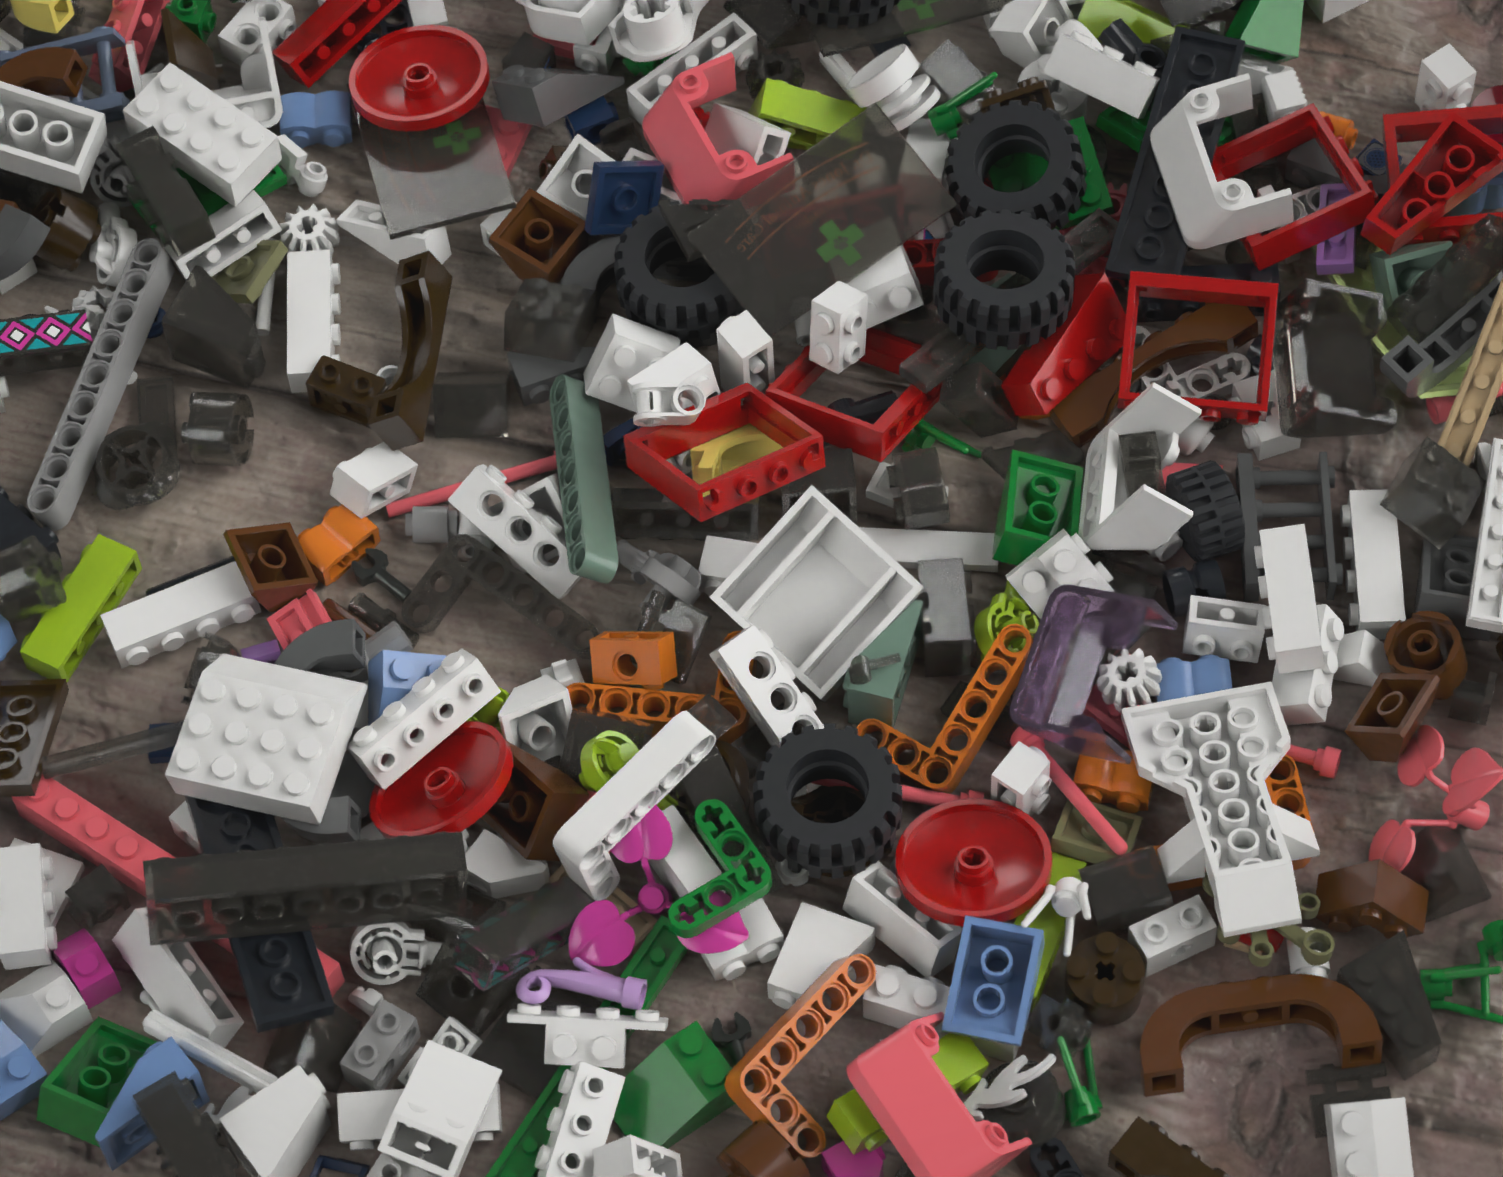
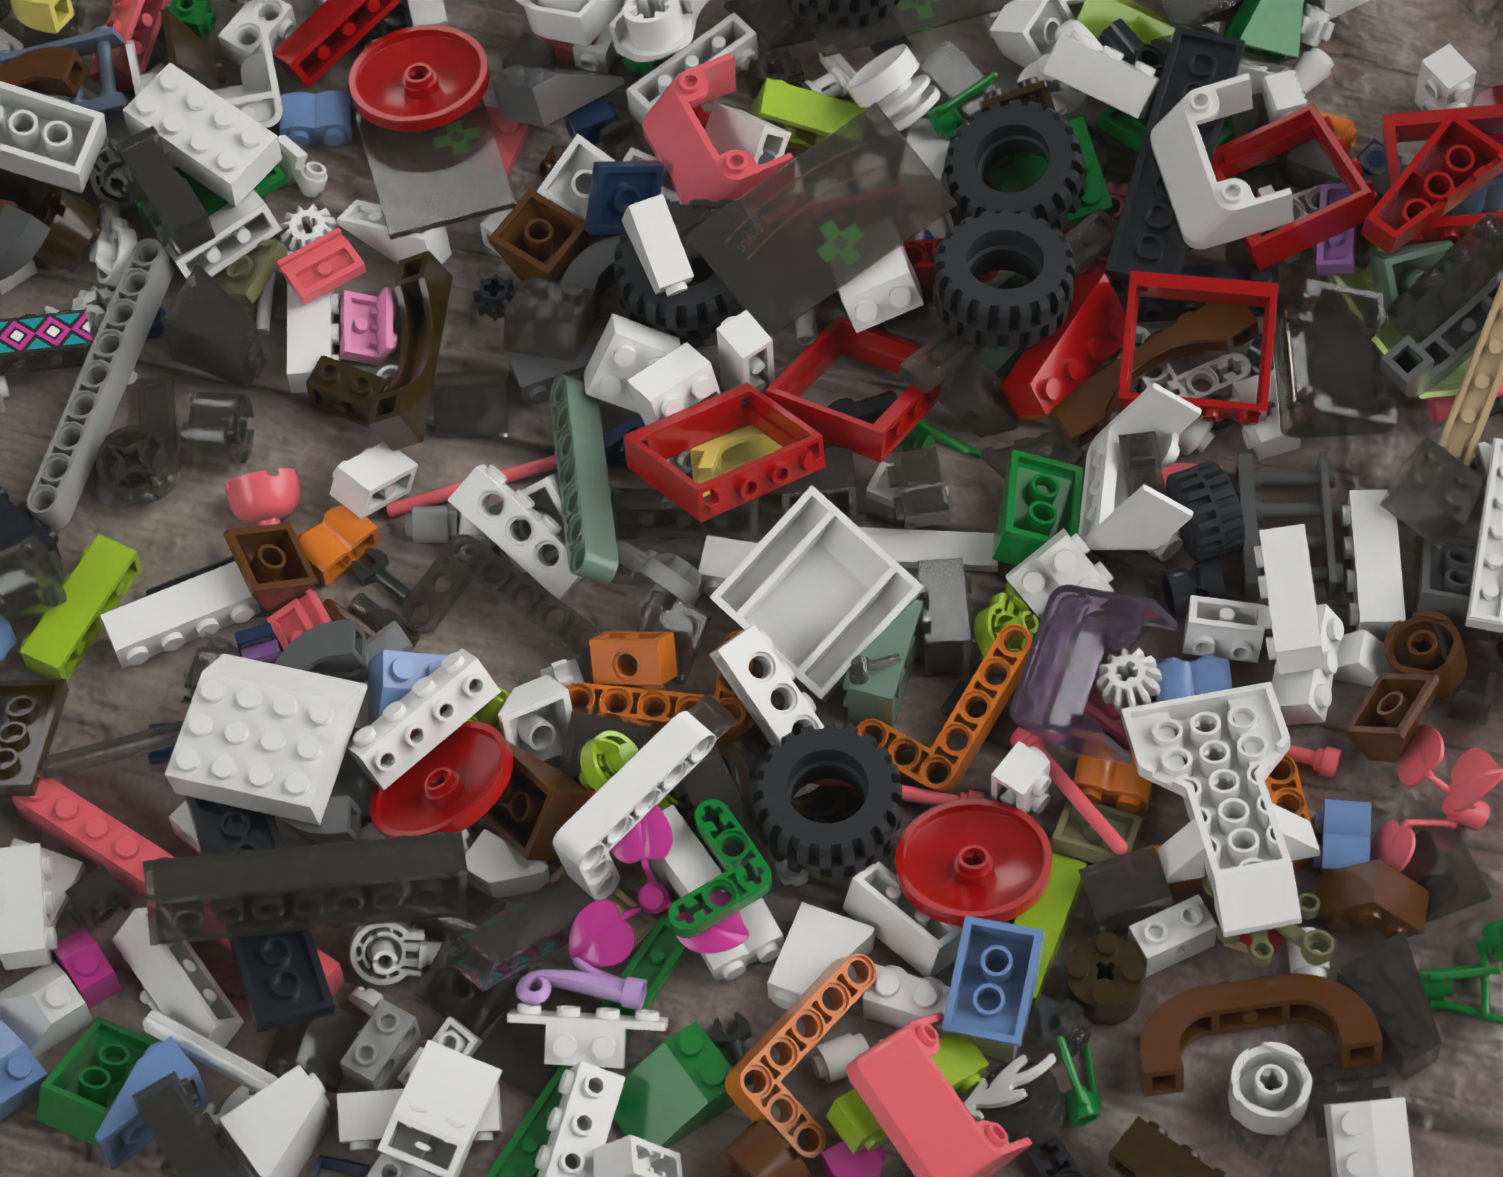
(254, 636): none -> dark blue tile
(263, 497): none -> coral cylinder
(321, 266): none -> coral plate
(367, 326): none -> bright pink bracket
(494, 296): none -> black gear
(658, 245): none -> white slope
(659, 404): white piece -> none
(833, 79): none -> white bush
(834, 1055): none -> white brick
(838, 327): white brick -> none
(1067, 899): white plant -> none
(1264, 1109): none -> white brick
(1313, 69): none -> white cone
(1315, 25): none -> white gear
(1344, 834): none -> medium blue brick

